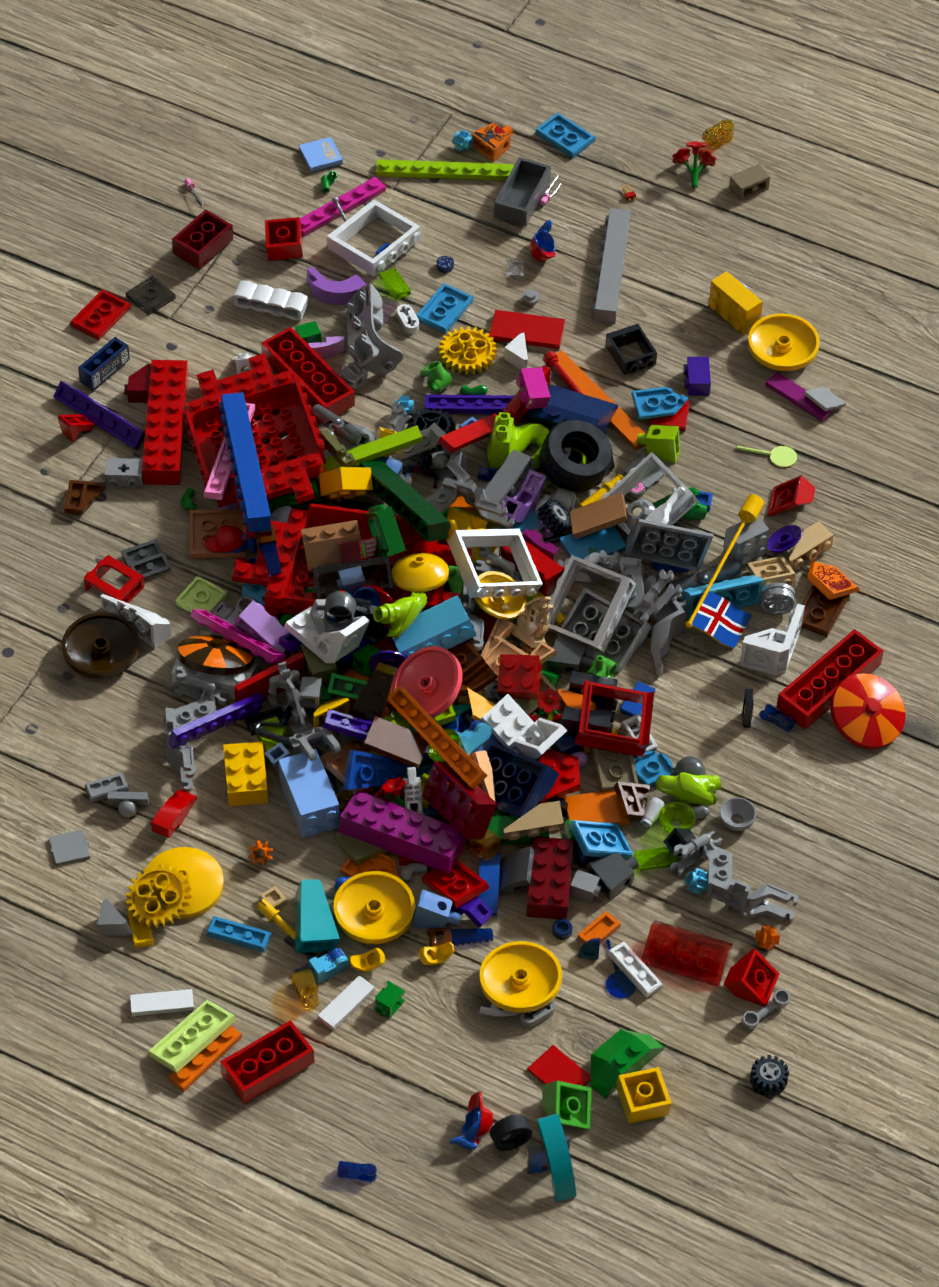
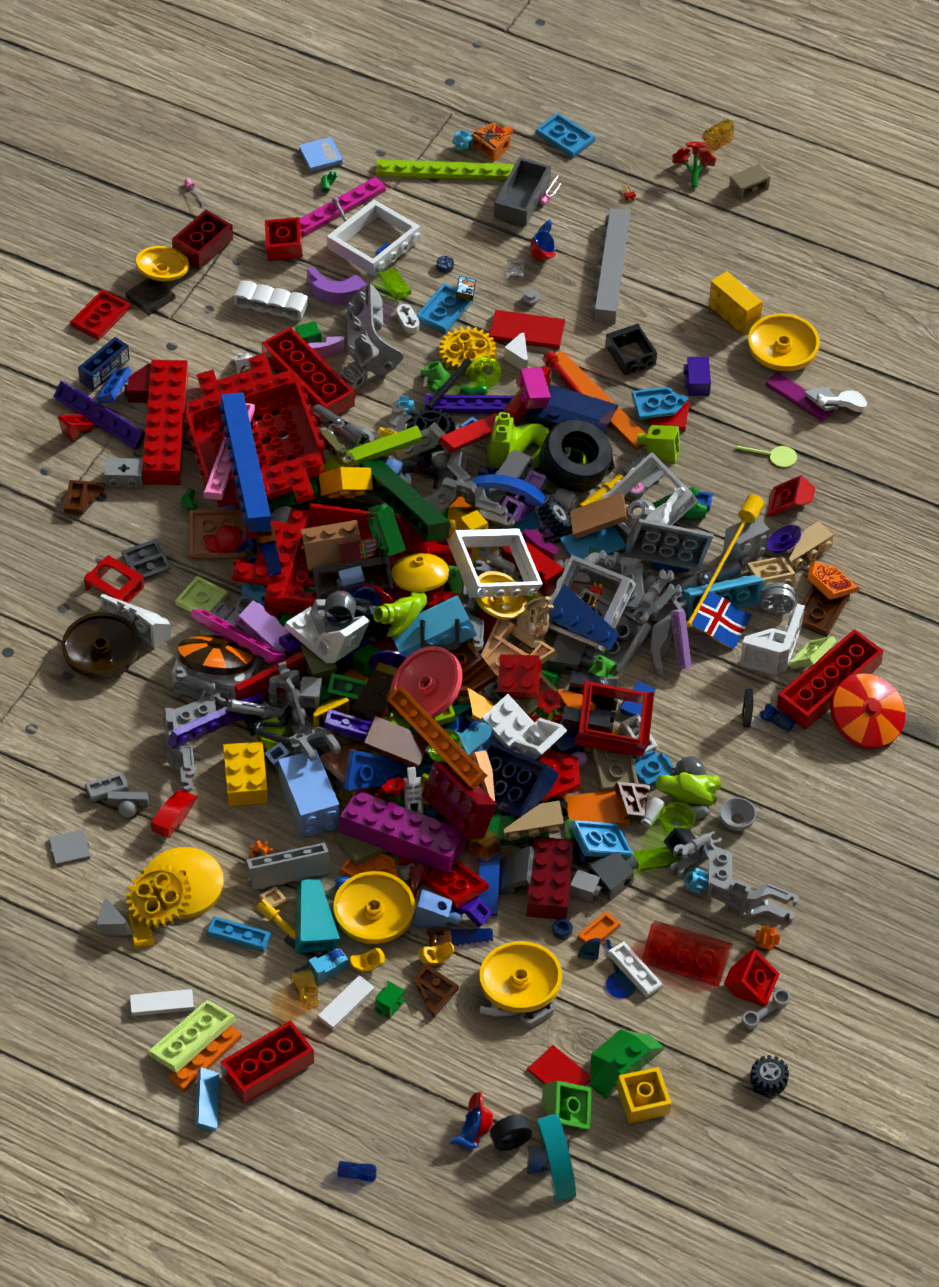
(114, 385): none -> blue plate
(162, 263): none -> yellow dish
(207, 1099): none -> dark azure tile
(262, 710): none -> light grey pin
(289, 866): none -> light grey brick
(417, 876): none -> dark red cone
(434, 988): none -> reddish brown wing
(446, 386): none -> black bar
(450, 647): none -> black piece
(465, 288): none -> tile
(474, 521): none -> yellow brick
(477, 374): none -> clear neon green piece
(514, 485): none -> blue slope
(578, 617): none -> blue wing
(597, 590): none -> piece
(681, 639): none -> lavender tile
(811, 652): none -> yellowish green tile
(849, 399): none -> white piece

